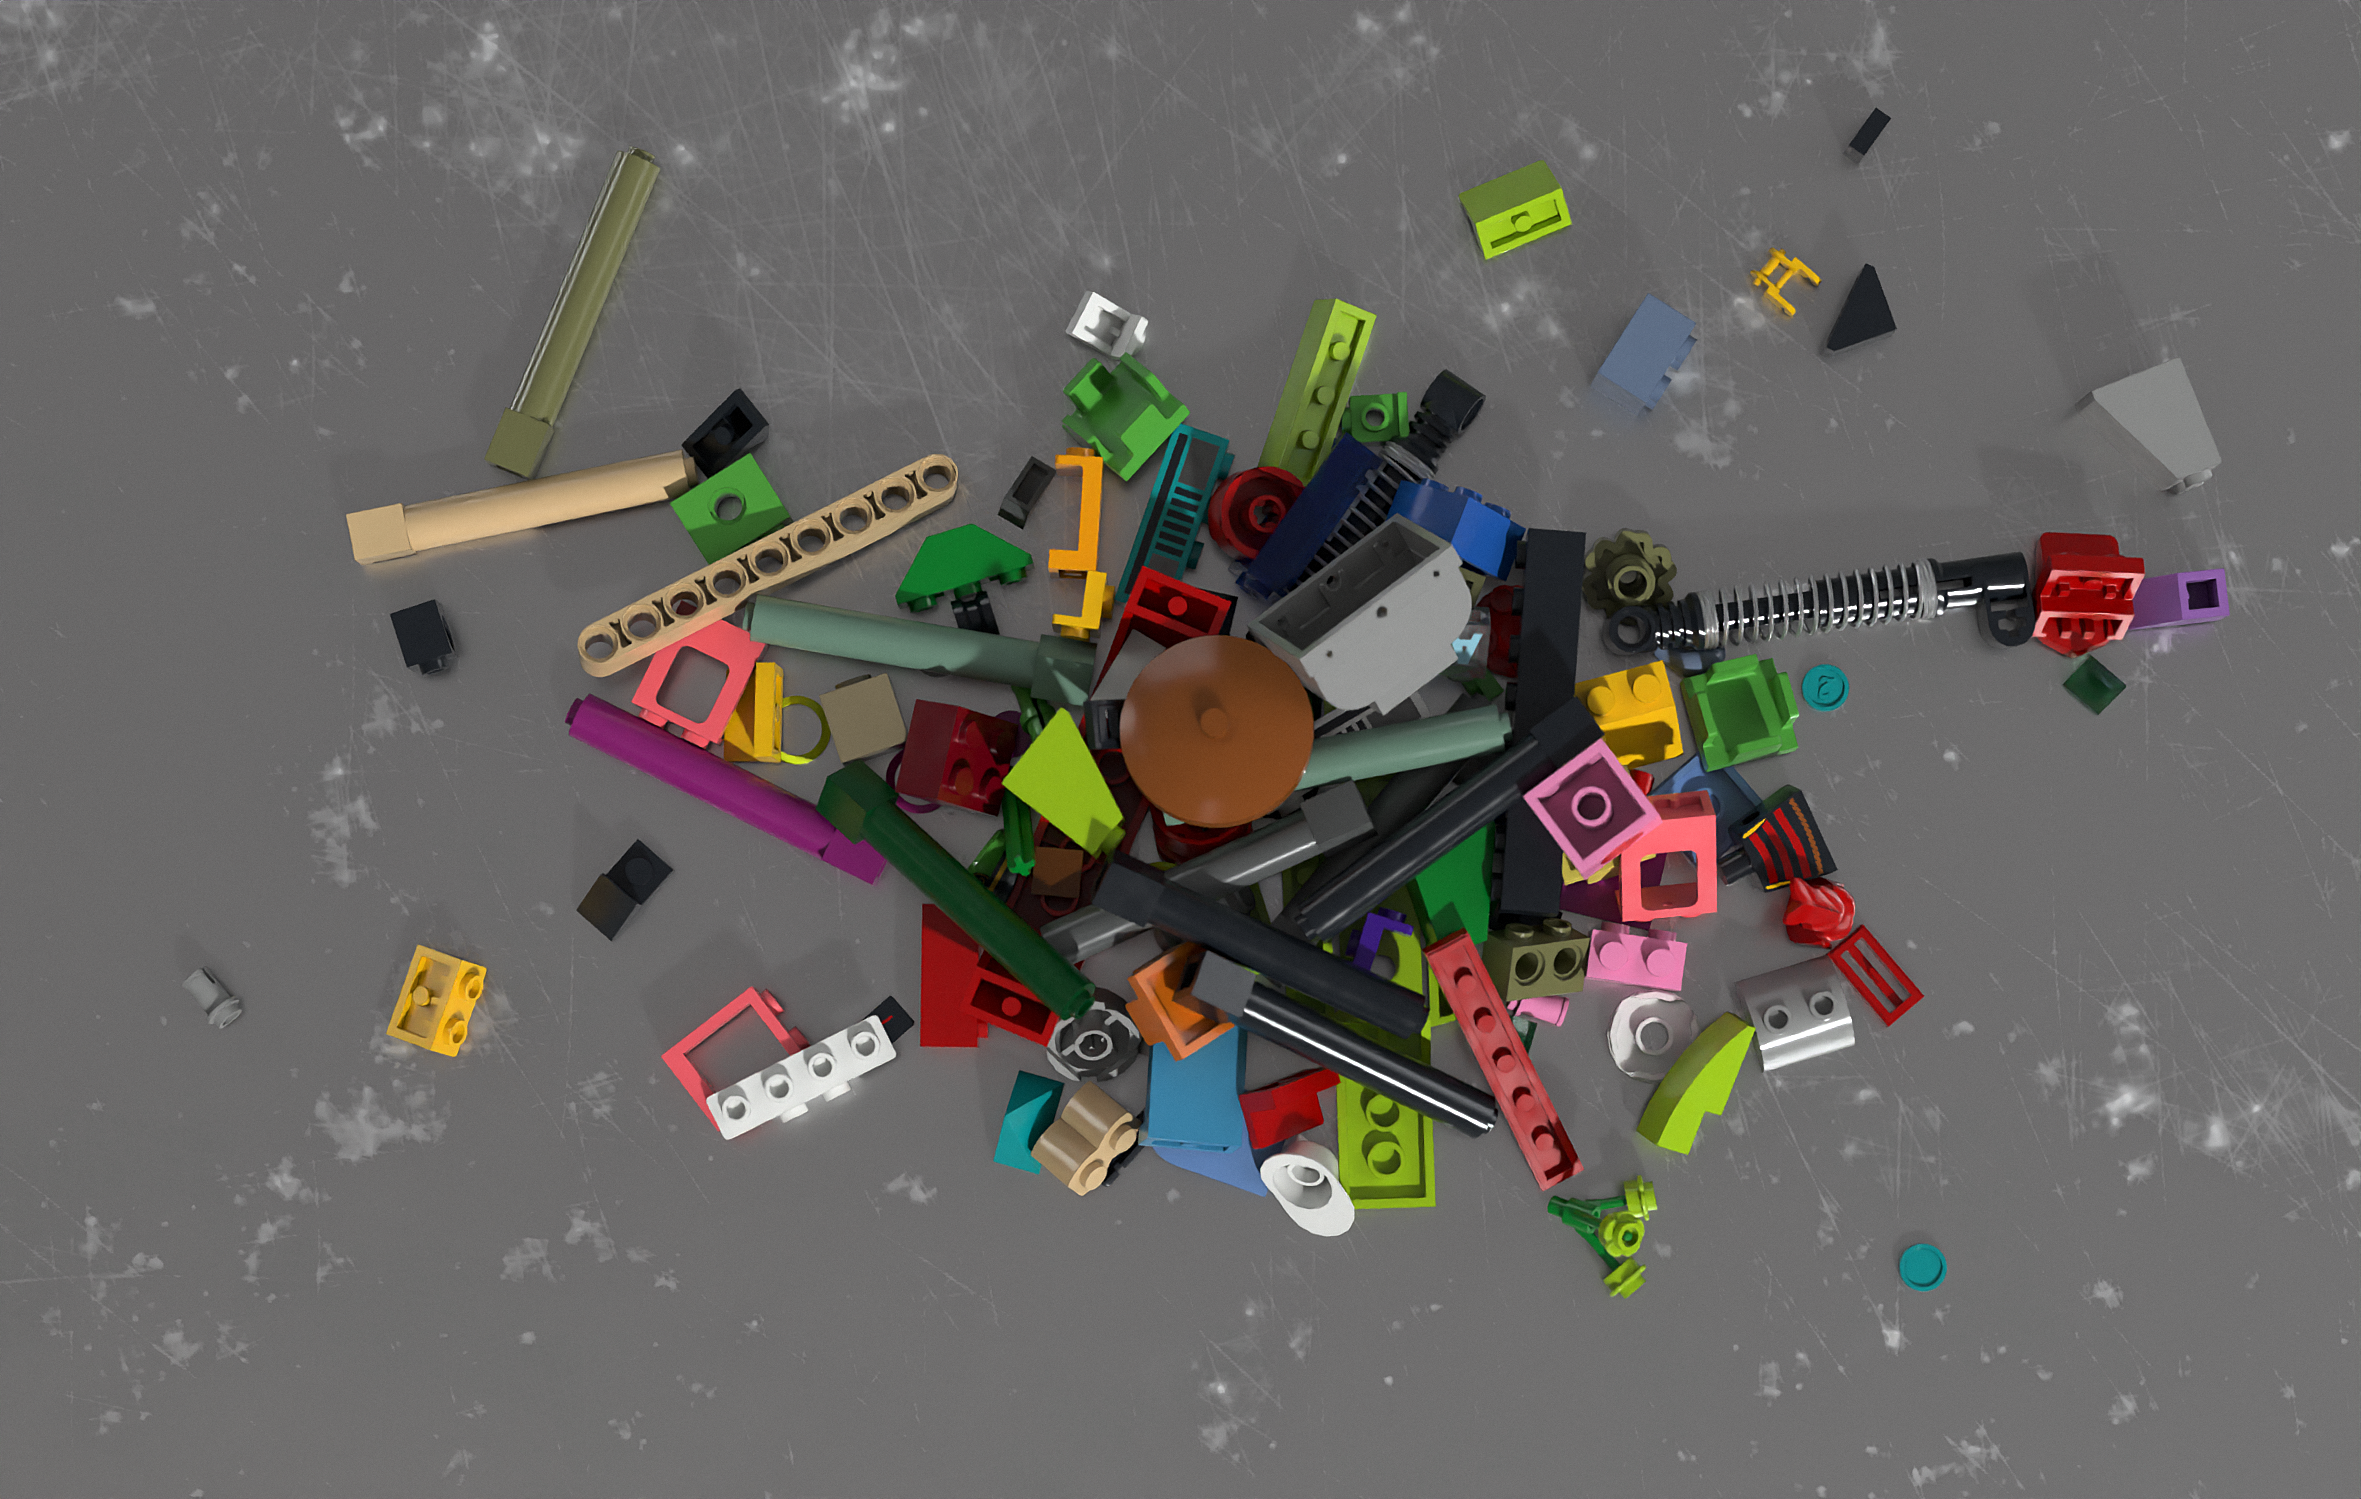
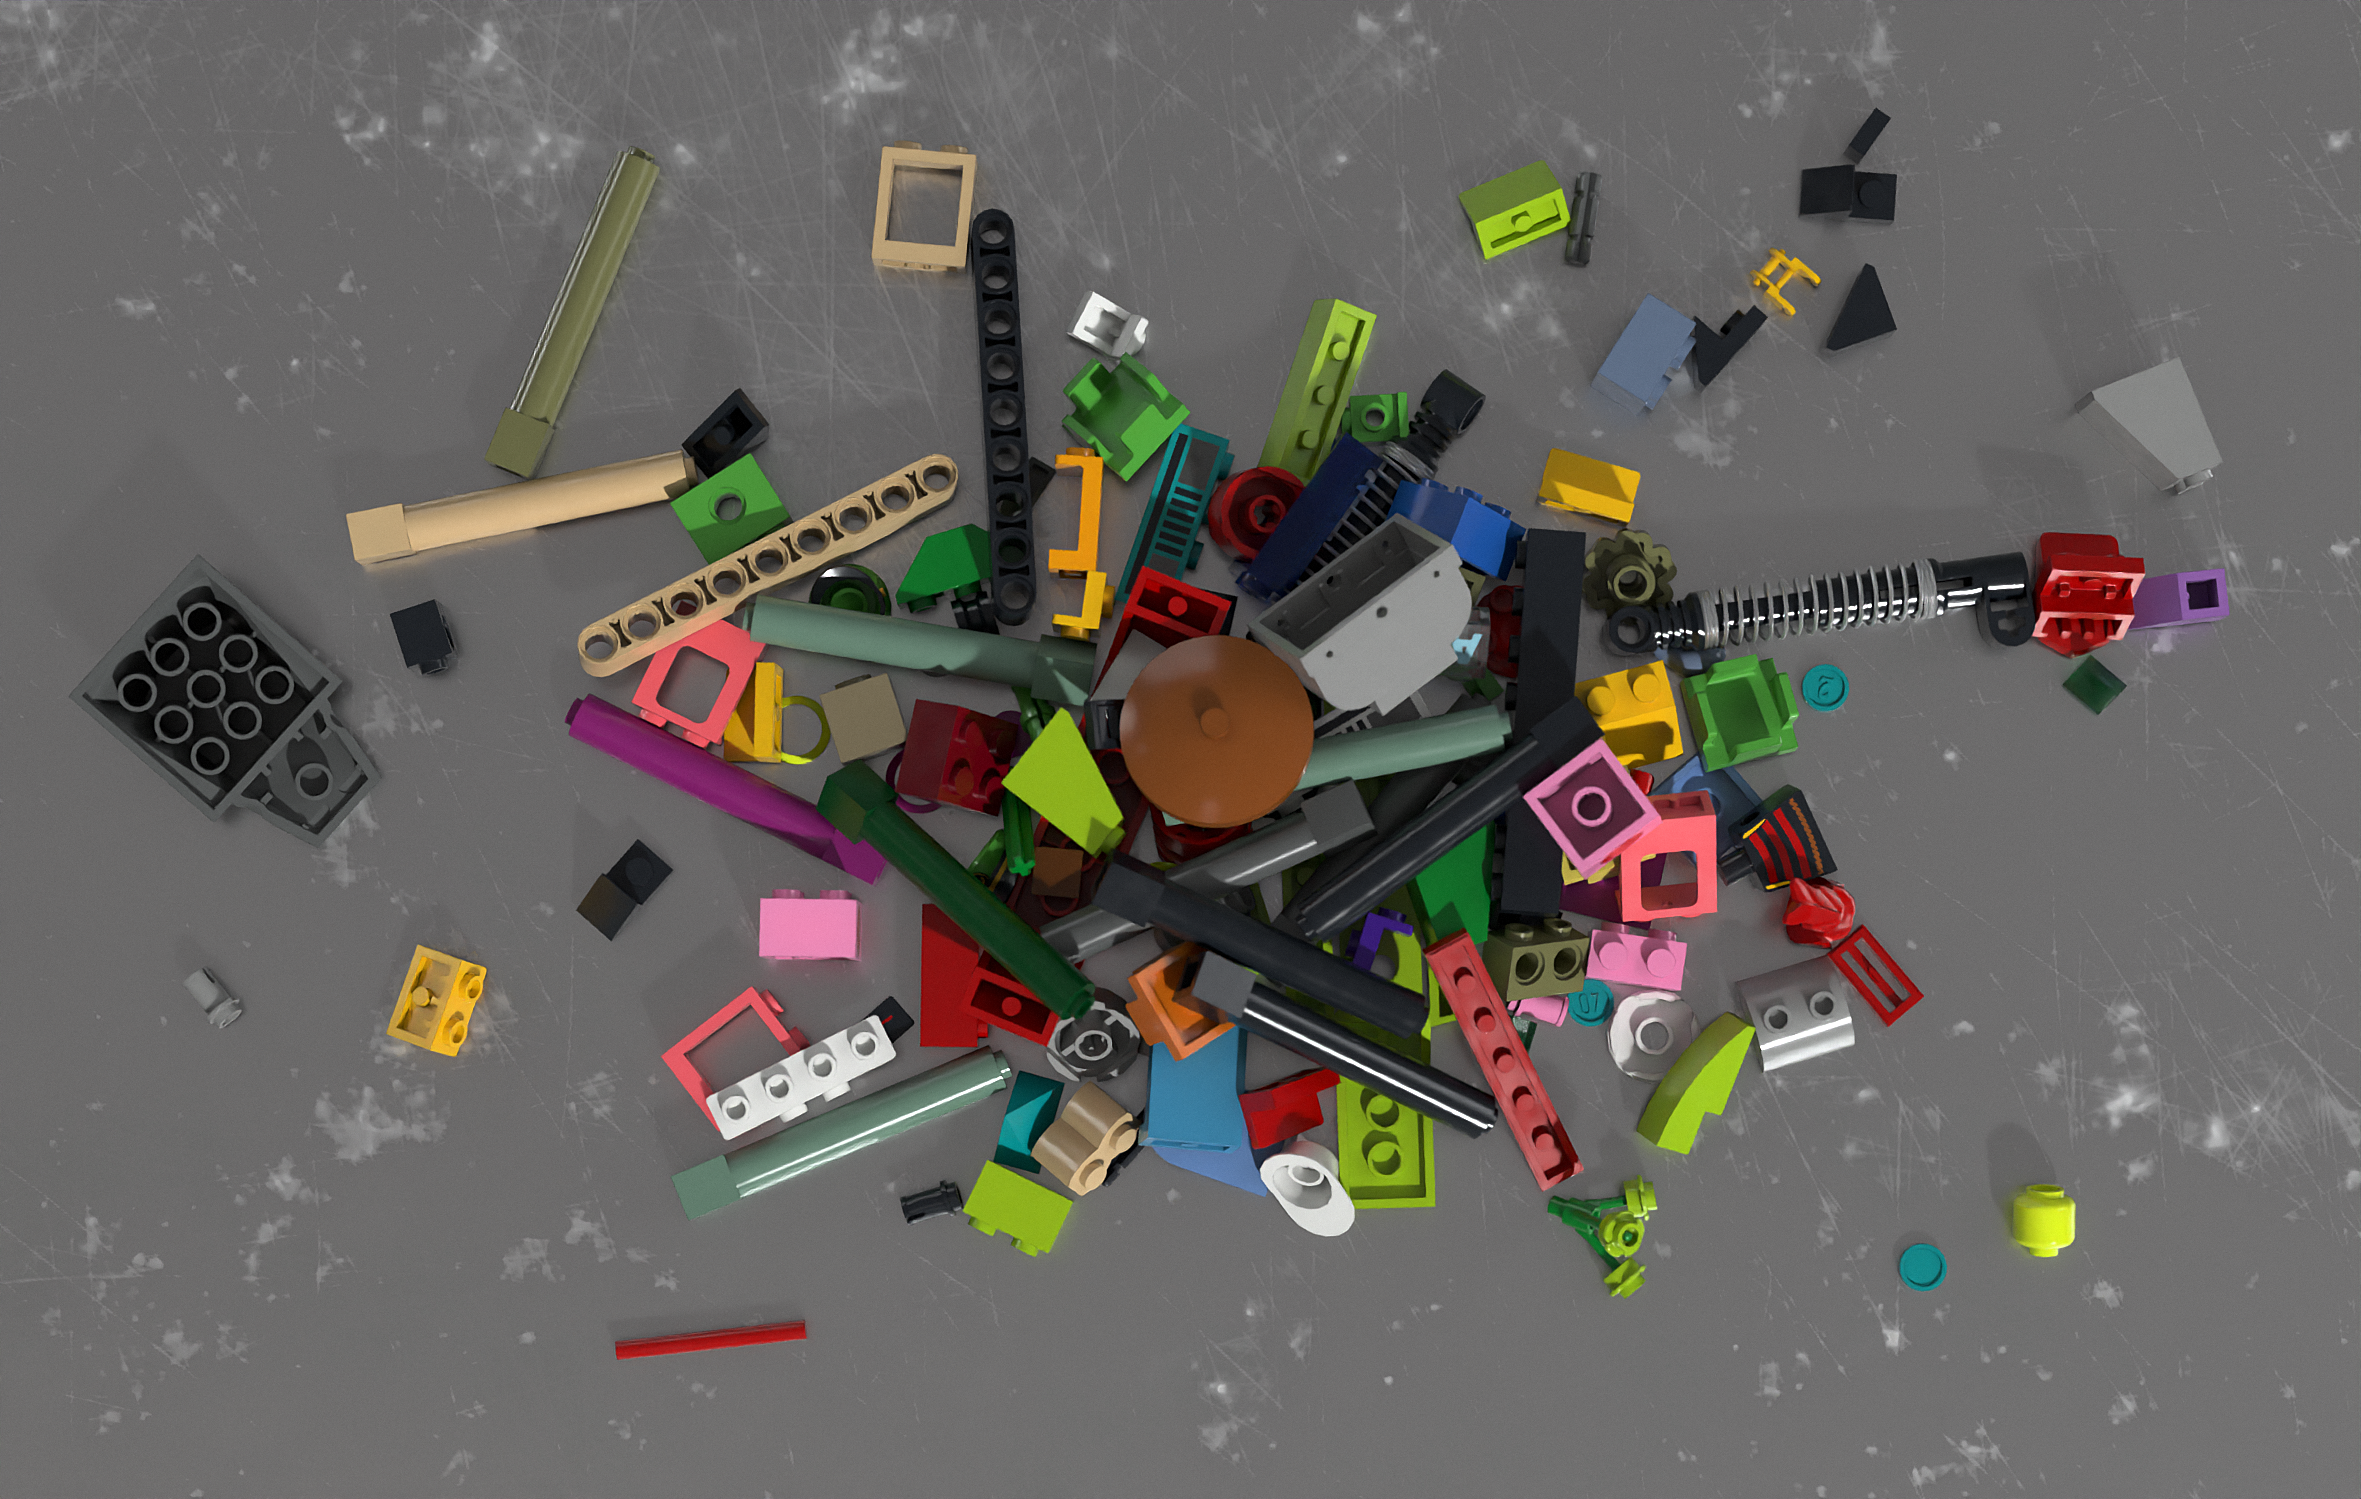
(229, 709): none -> dark grey wedge
(711, 1340): none -> red bar
(810, 927): none -> bright pink brick
(841, 1131): none -> sand green brick
(851, 589): none -> bright green piece
(920, 255): none -> tan window
(932, 1203): none -> black pin
(1004, 394): none -> black beam
(1016, 1207): none -> lime brick
(1583, 218): none -> dark grey axle
(1588, 487): none -> yellow panel
(1592, 1004): none -> teal piece
(1713, 353): none -> black slope
(1847, 194): none -> black slope
(2044, 1219): none -> neon yellow head

